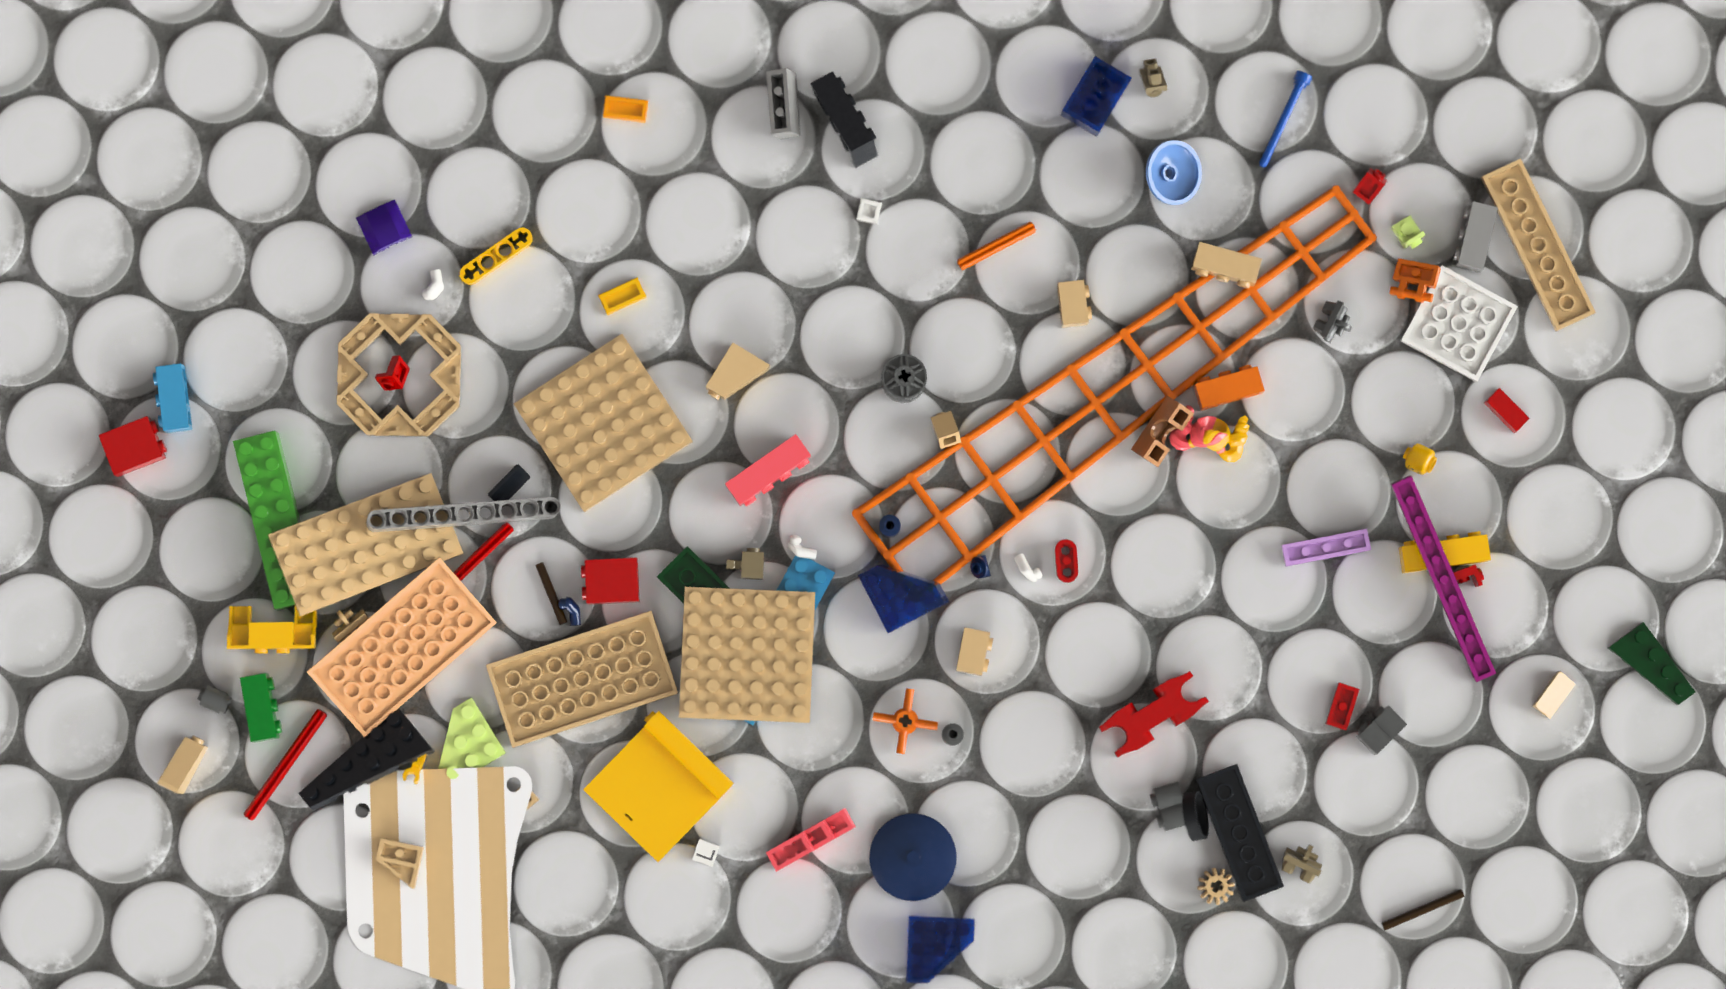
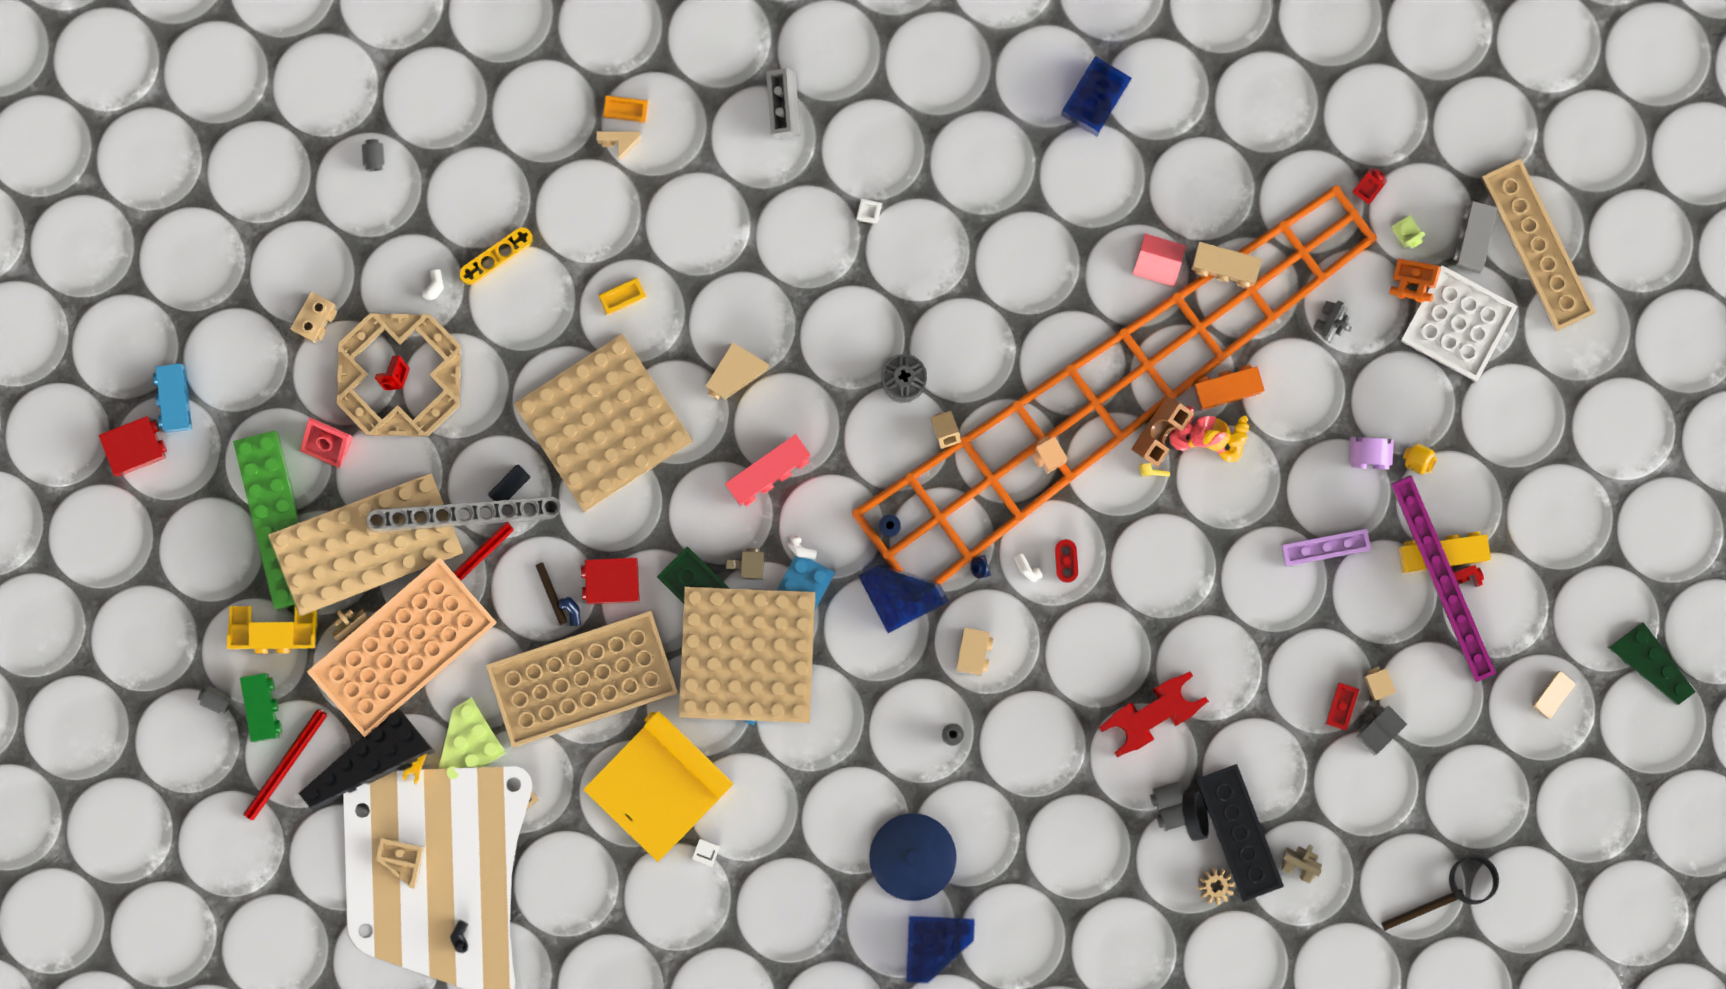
(183, 765): tan slope -> none
(314, 318): none -> tan brick
(325, 442): none -> coral slope
(373, 155): none -> dark grey brick
(383, 226): dark purple slope -> none
(458, 938): none -> black arm
(625, 141): none -> tan slope
(810, 839): coral slope -> none
(845, 118): black wedge -> none
(904, 731): orange bar -> none
(996, 245): orange axle -> none
(1049, 454): none -> light nougat brick
(1073, 303): tan brick -> none
(1146, 470): none -> light yellow hand
(1152, 78): dark tan hips -> none
(1159, 260): none -> coral slope
(1182, 170): medium blue dish -> none
(1301, 81): blue piece -> none
(1371, 451): none -> lavender brick
(1379, 683): none -> tan brick
(1488, 864): none -> black tyre
(1506, 410): red slope -> none

